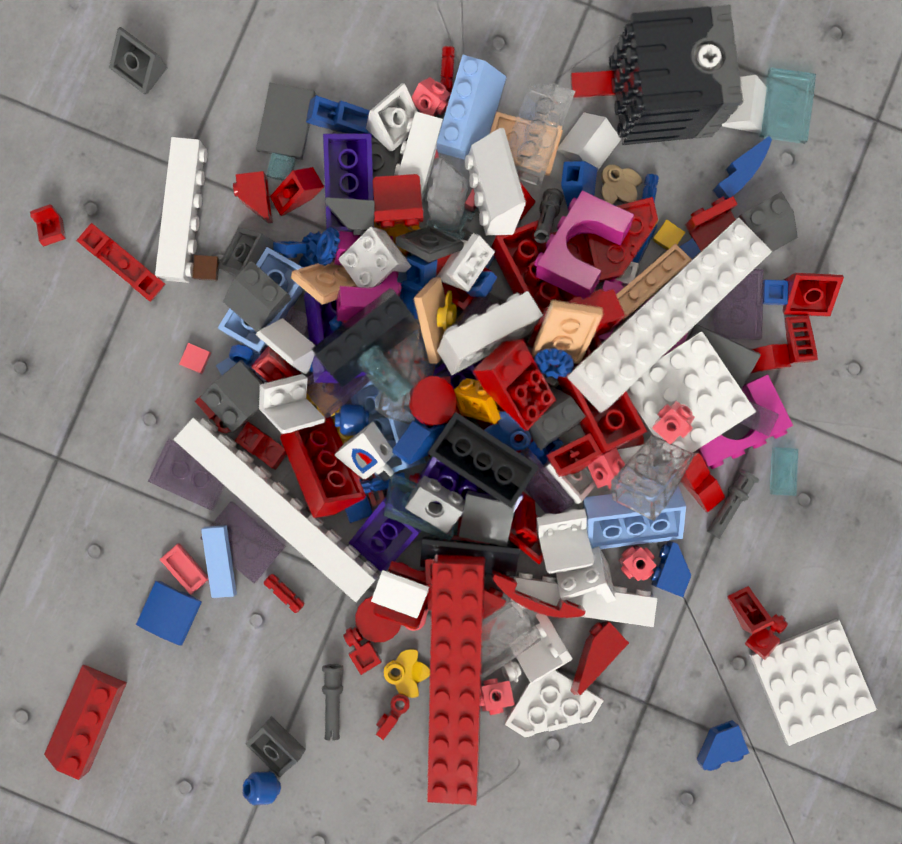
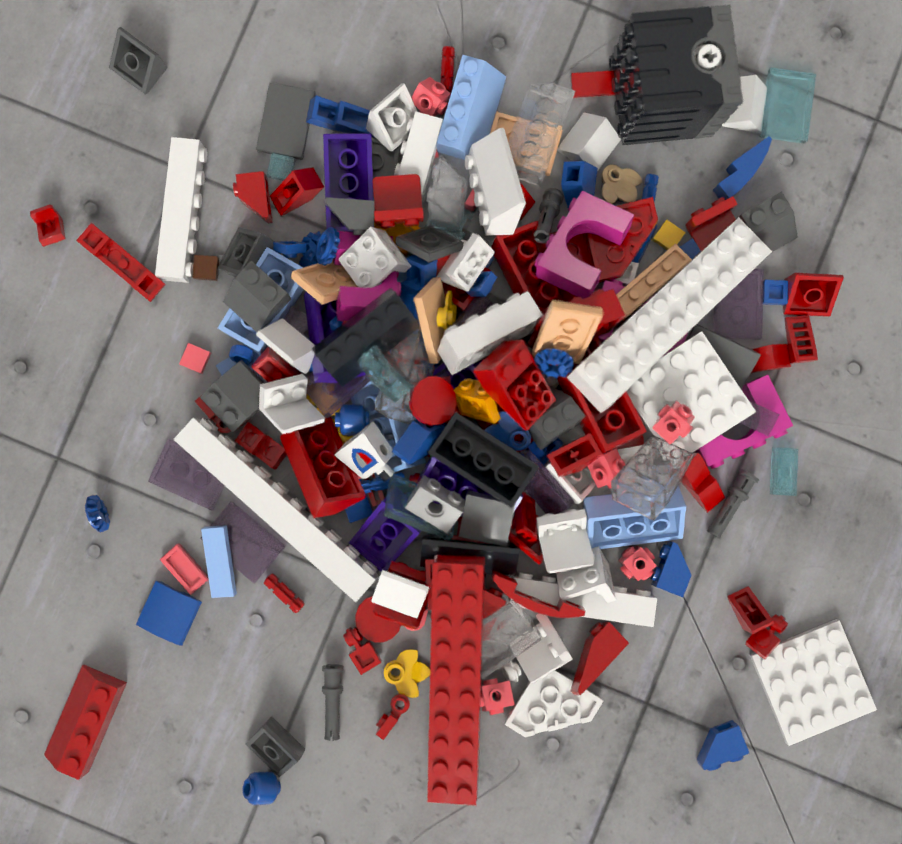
(97, 513): none -> blue gear

